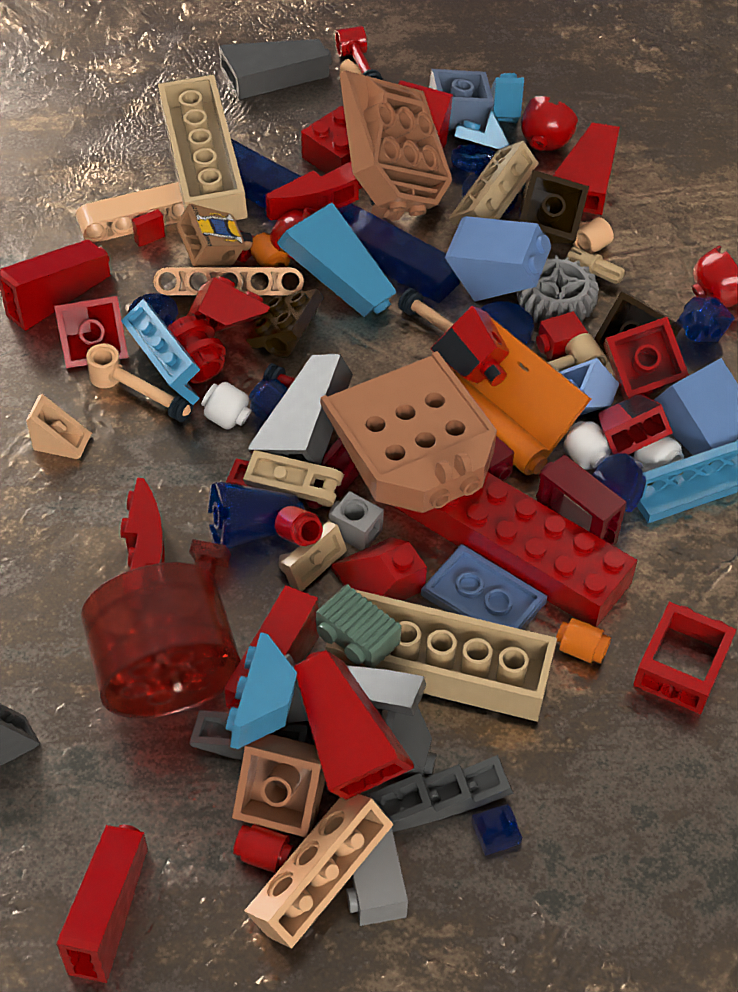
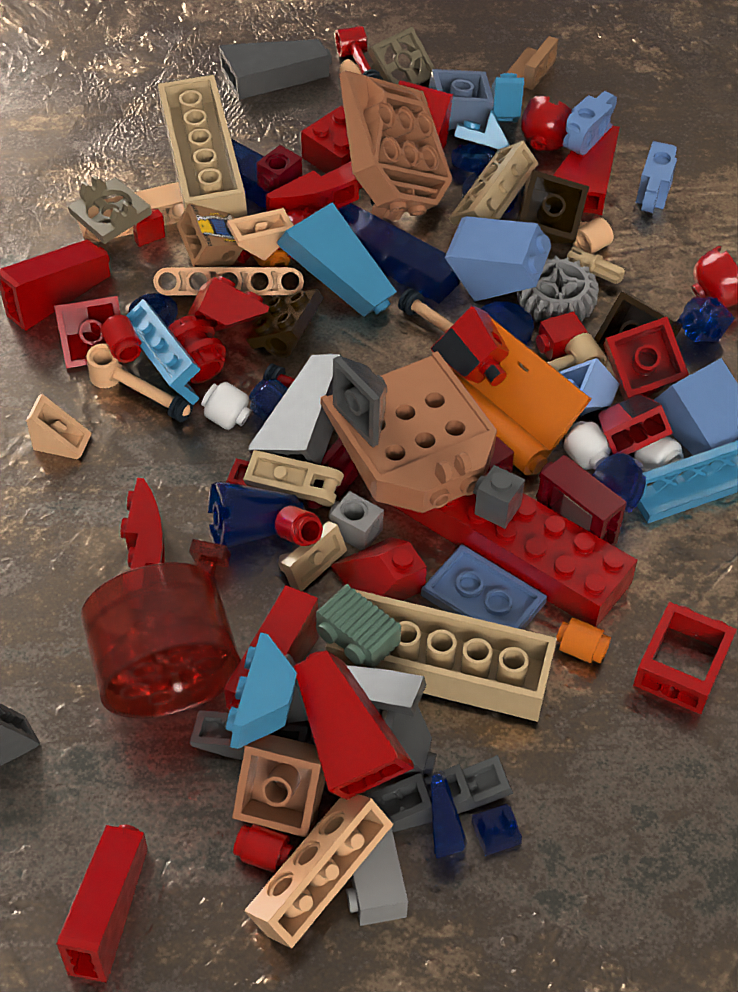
(121, 338): none -> red brick
(124, 213): none -> dark tan piece
(260, 231): none -> light nougat slope
(278, 168): none -> dark red brick
(359, 397): none -> dark grey slope
(415, 52): none -> dark tan piece
(447, 826): none -> clear blue slope
(498, 496): none -> dark grey brick
(535, 63): none -> medium nougat panel
(589, 122): none -> medium blue piece
(657, 176): none -> medium blue piece

